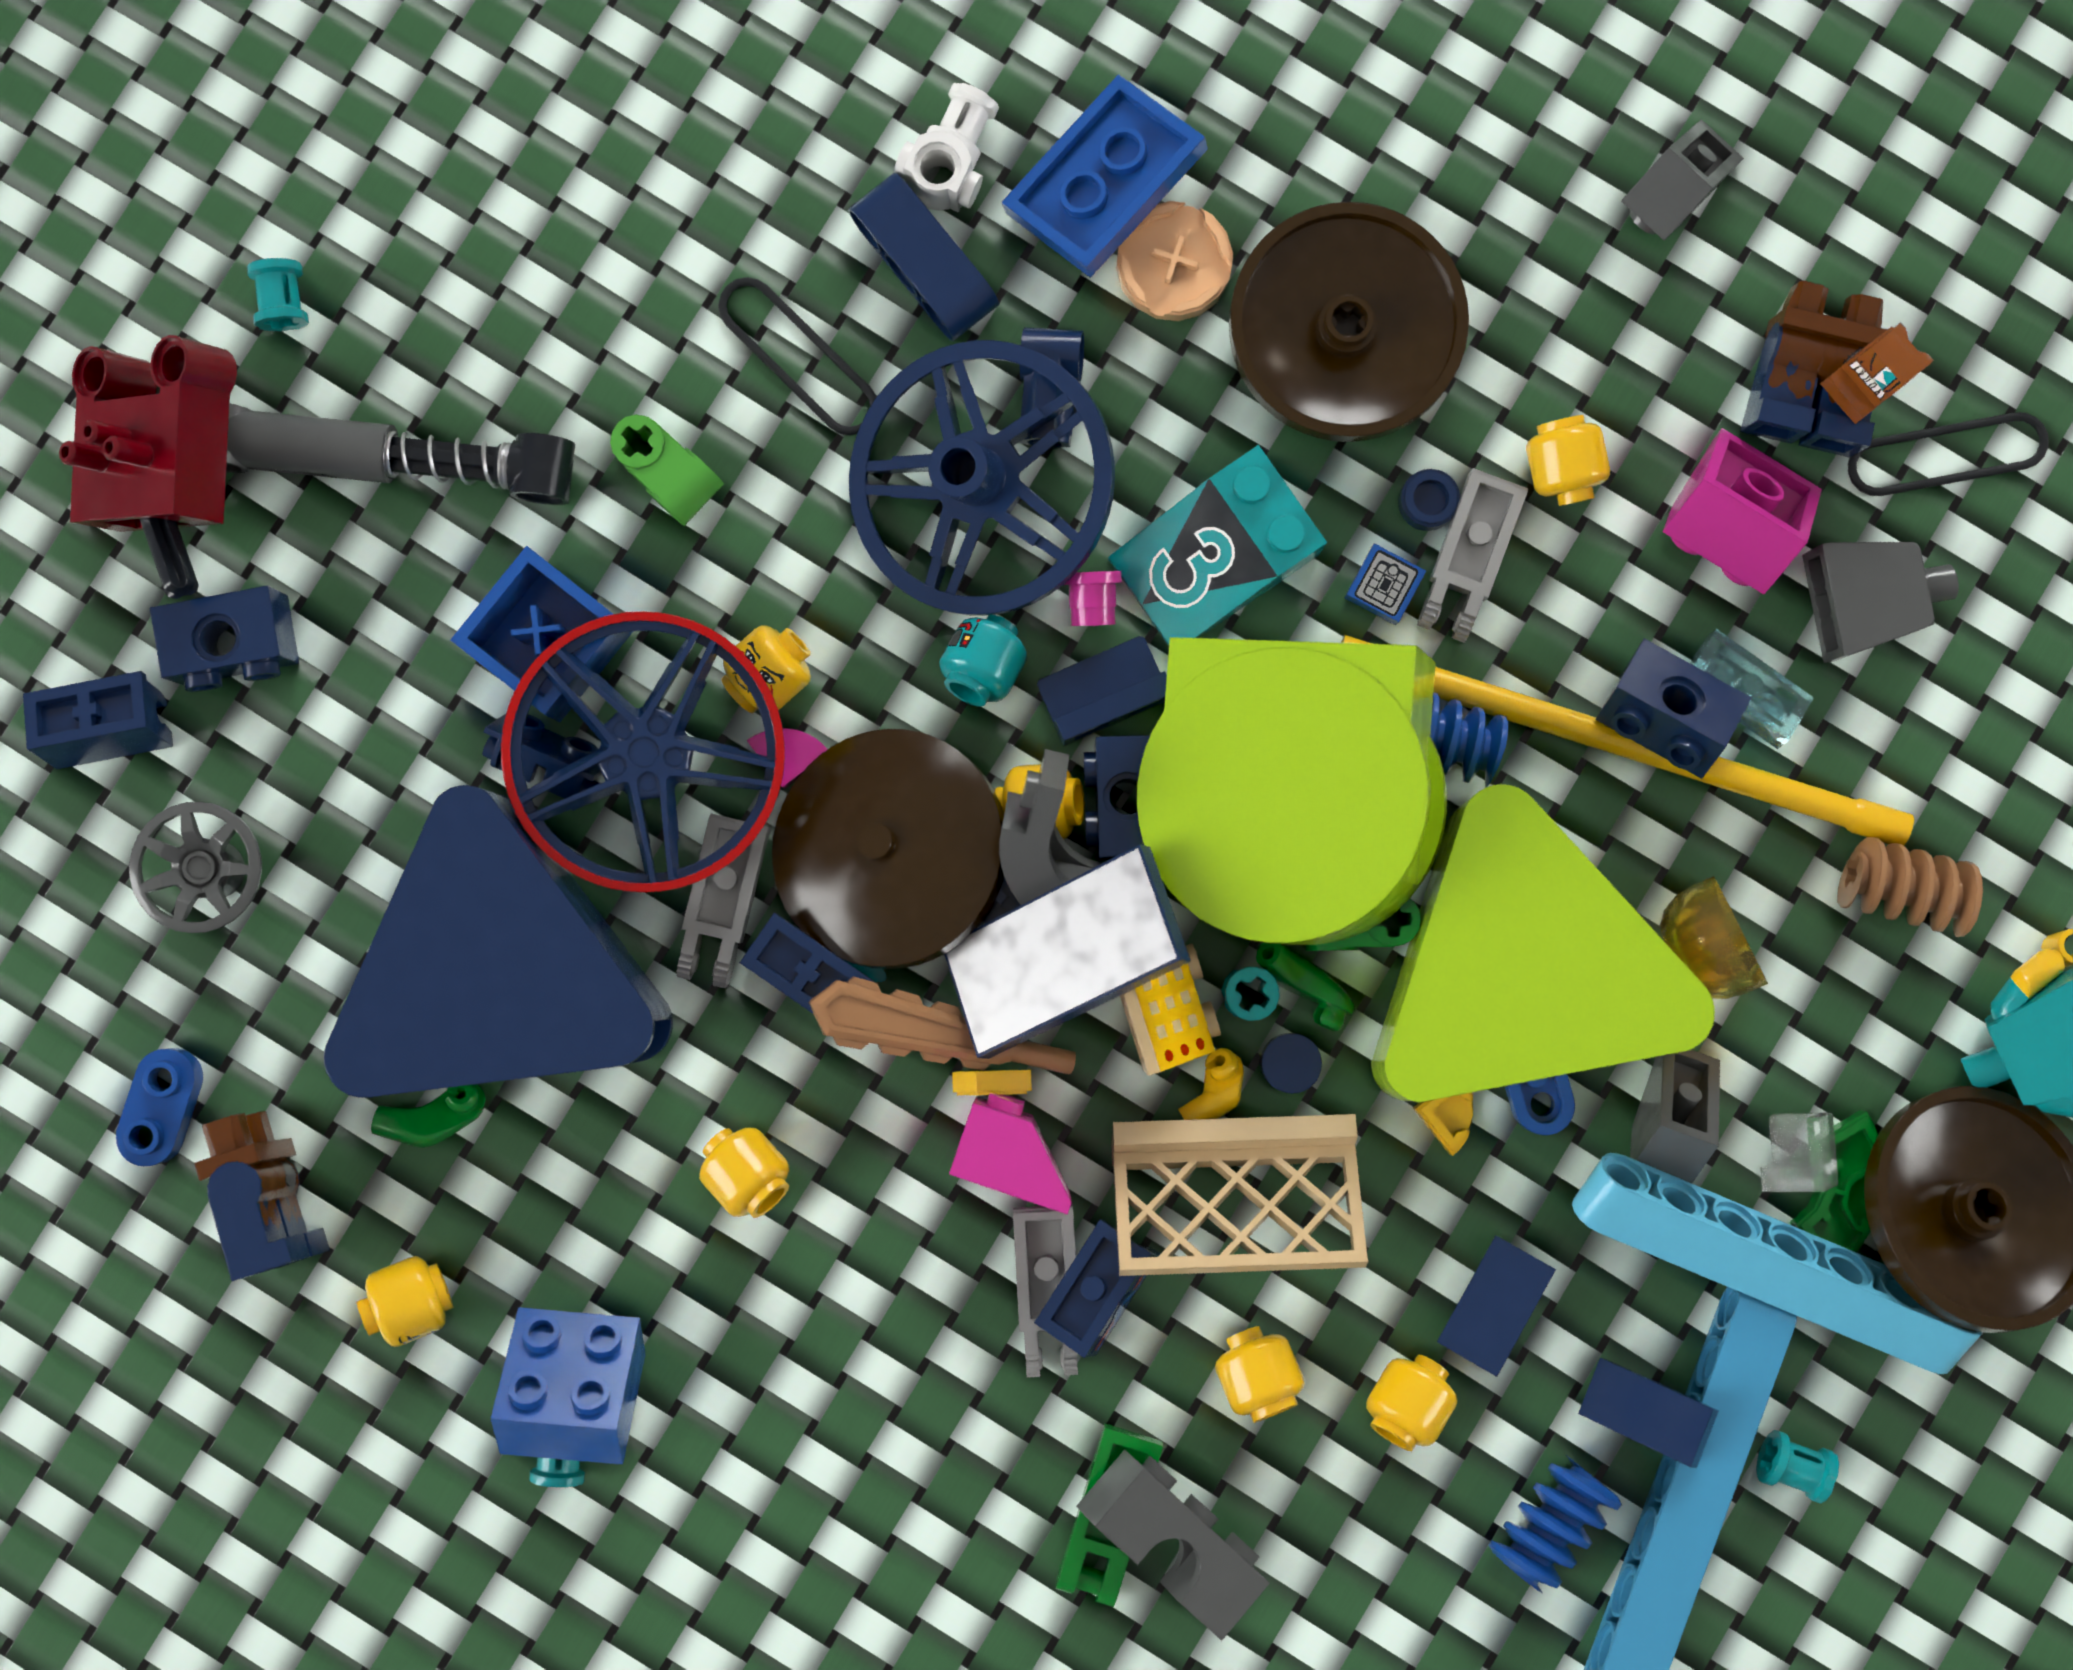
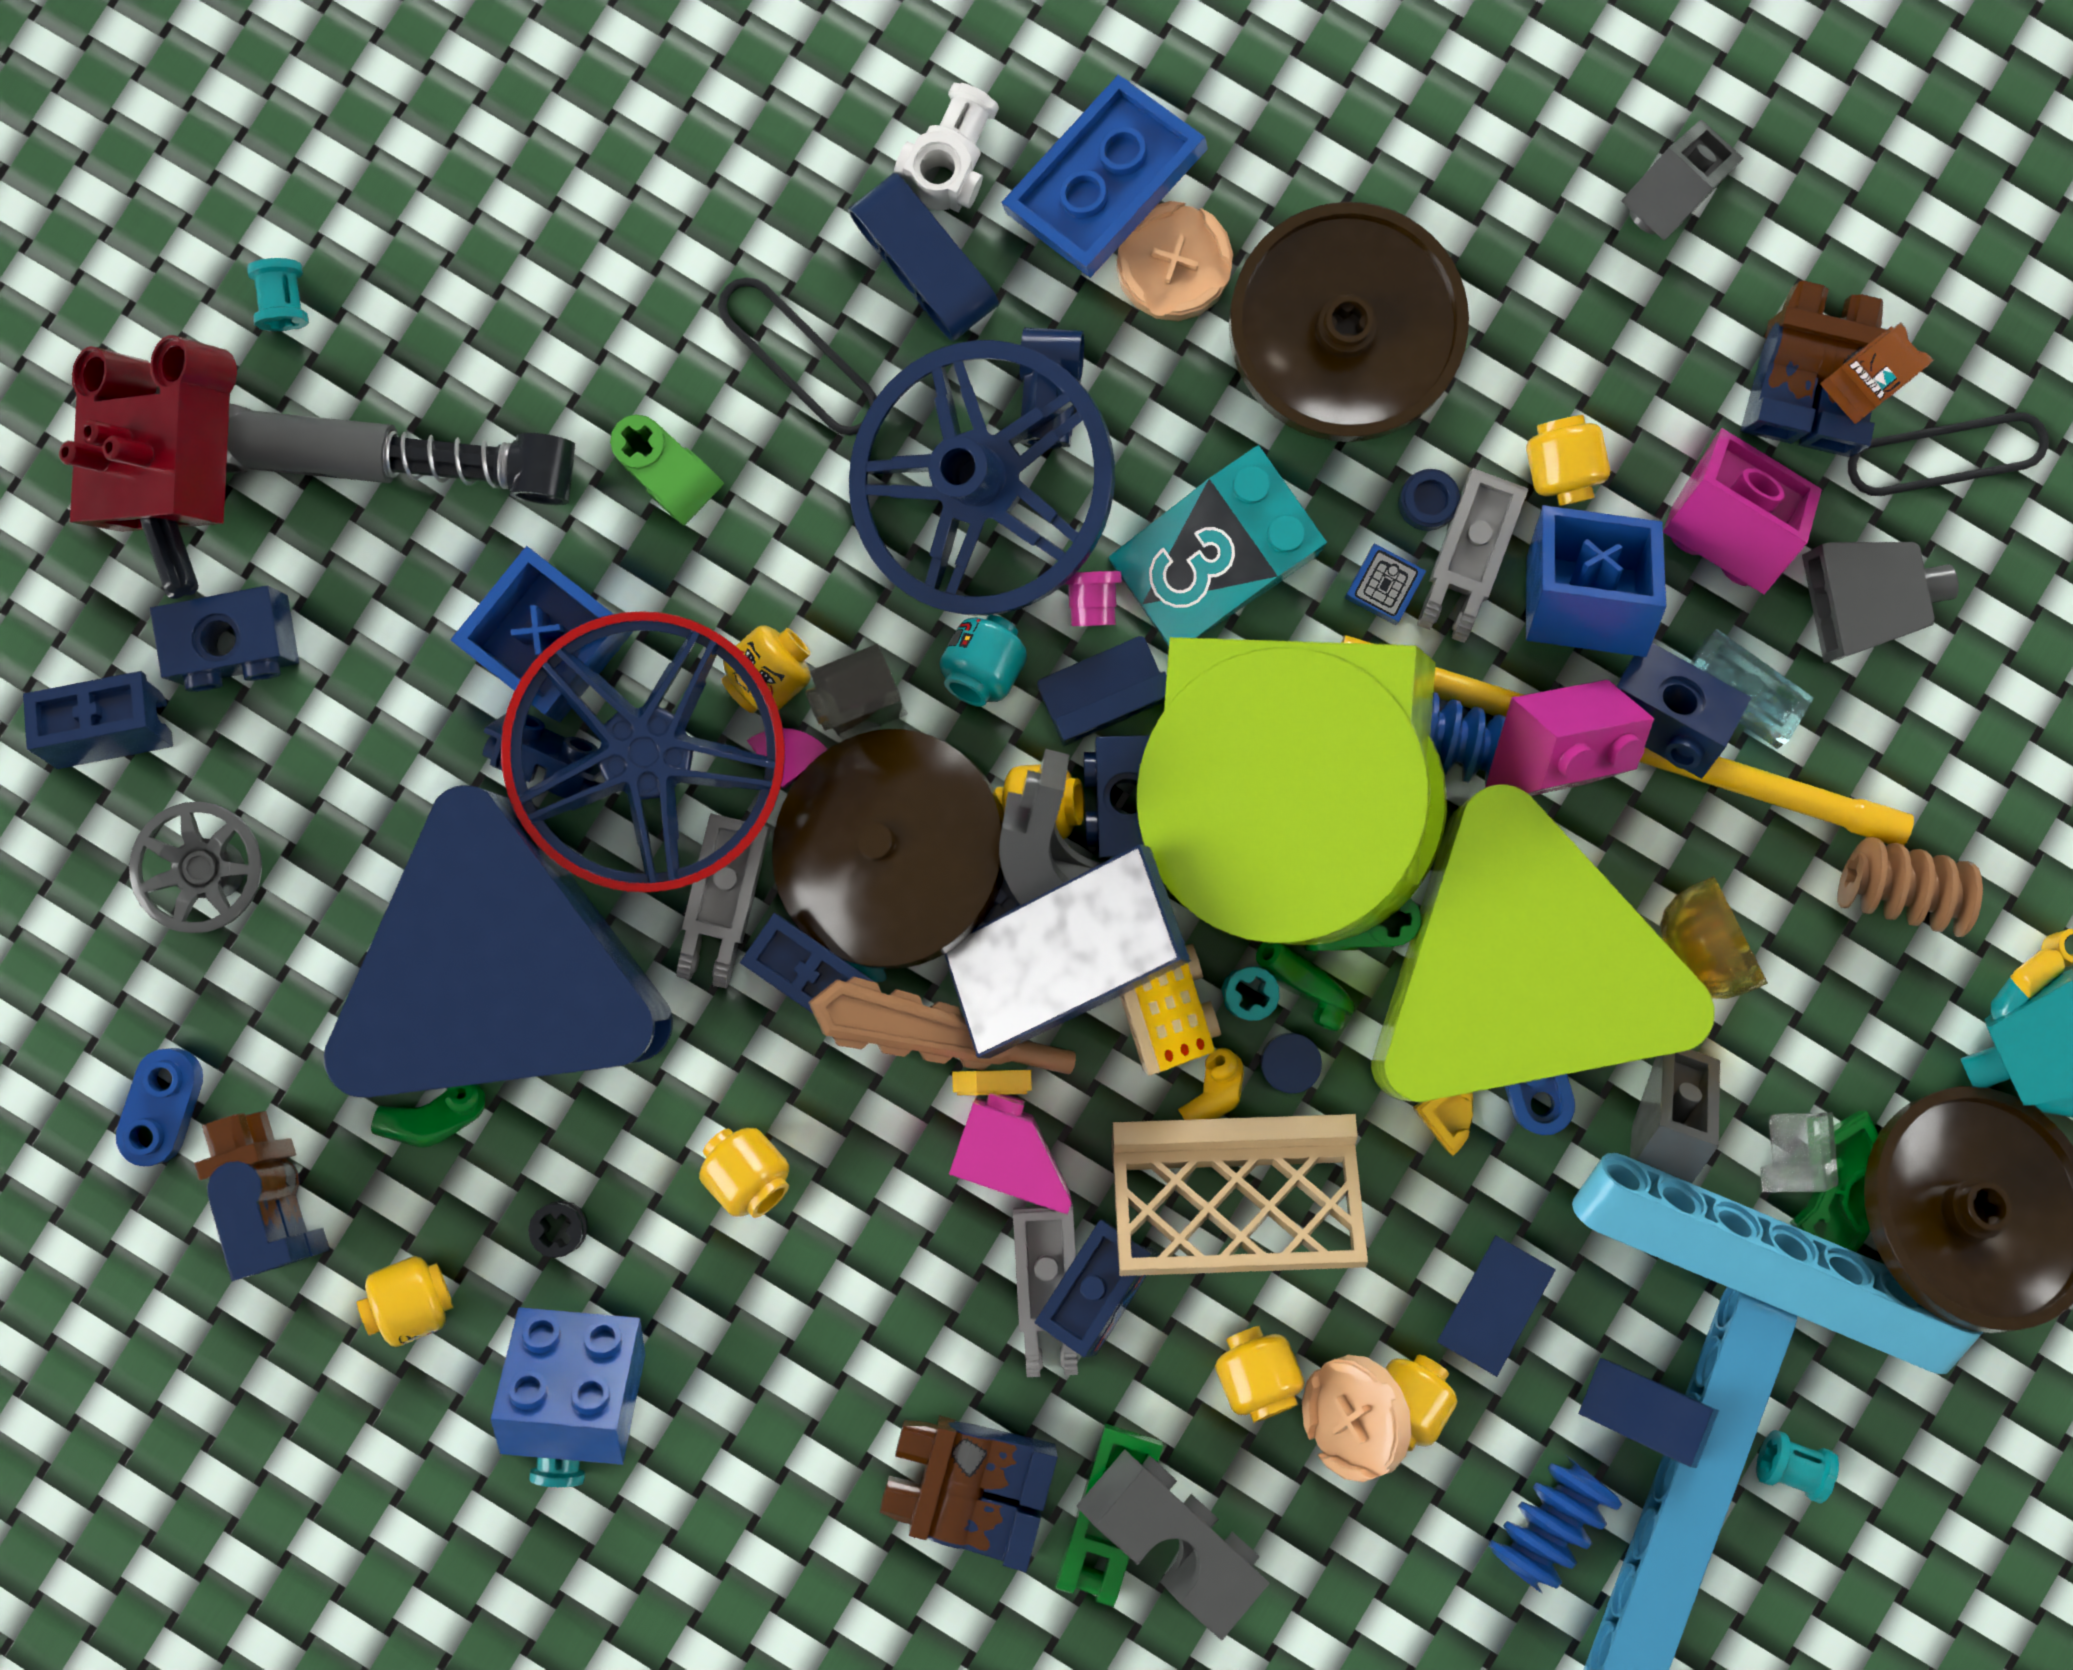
(540, 1226): none -> black bush
(855, 693): none -> clear smoke brick
(976, 1488): none -> hips
(1356, 1418): none -> light nougat tile
(1569, 738): none -> dark pink slope
(1595, 581): none -> blue brick

